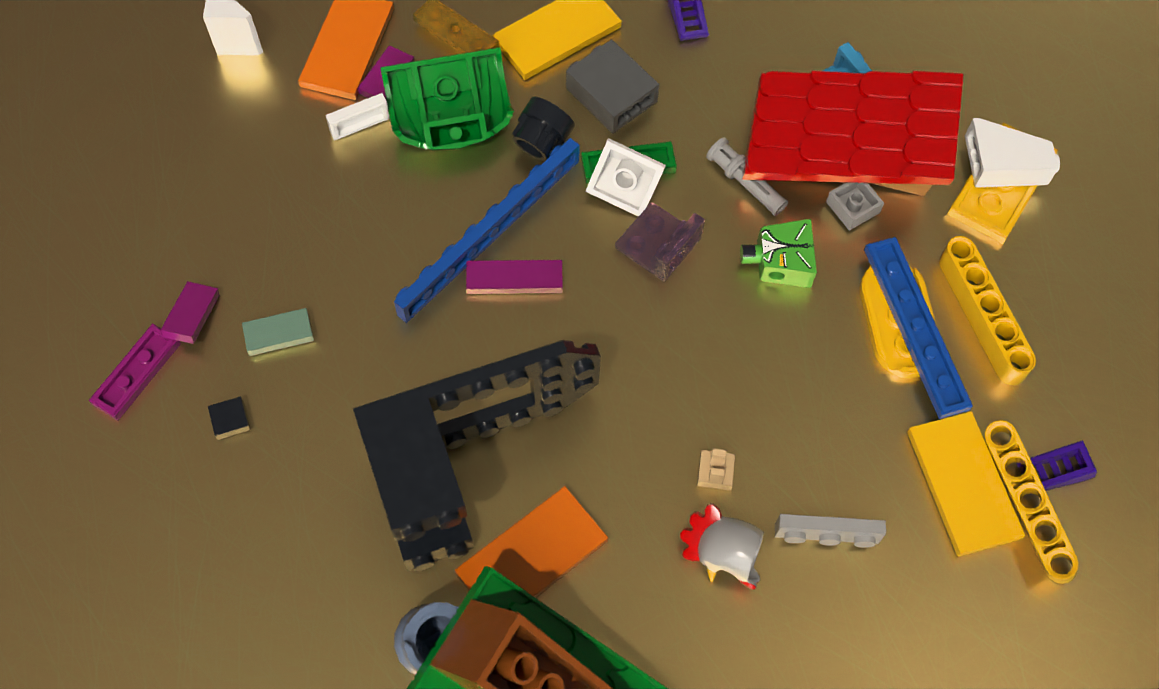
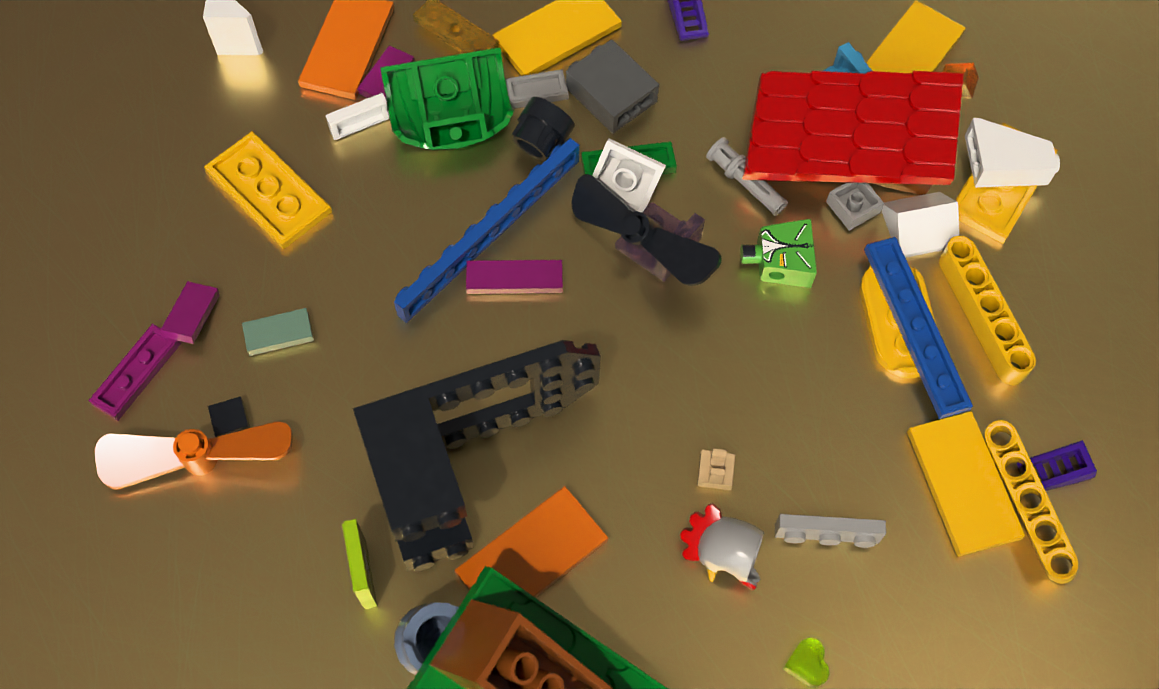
(136, 458): none -> piece
(268, 190): none -> yellow tile
(359, 564): none -> lime tile
(546, 85): none -> light grey tile
(682, 257): none -> black piece
(808, 663): none -> clear neon green tile
(916, 42): none -> yellow tile
(922, 222): none -> white slope
(969, 79): none -> clear orange slope

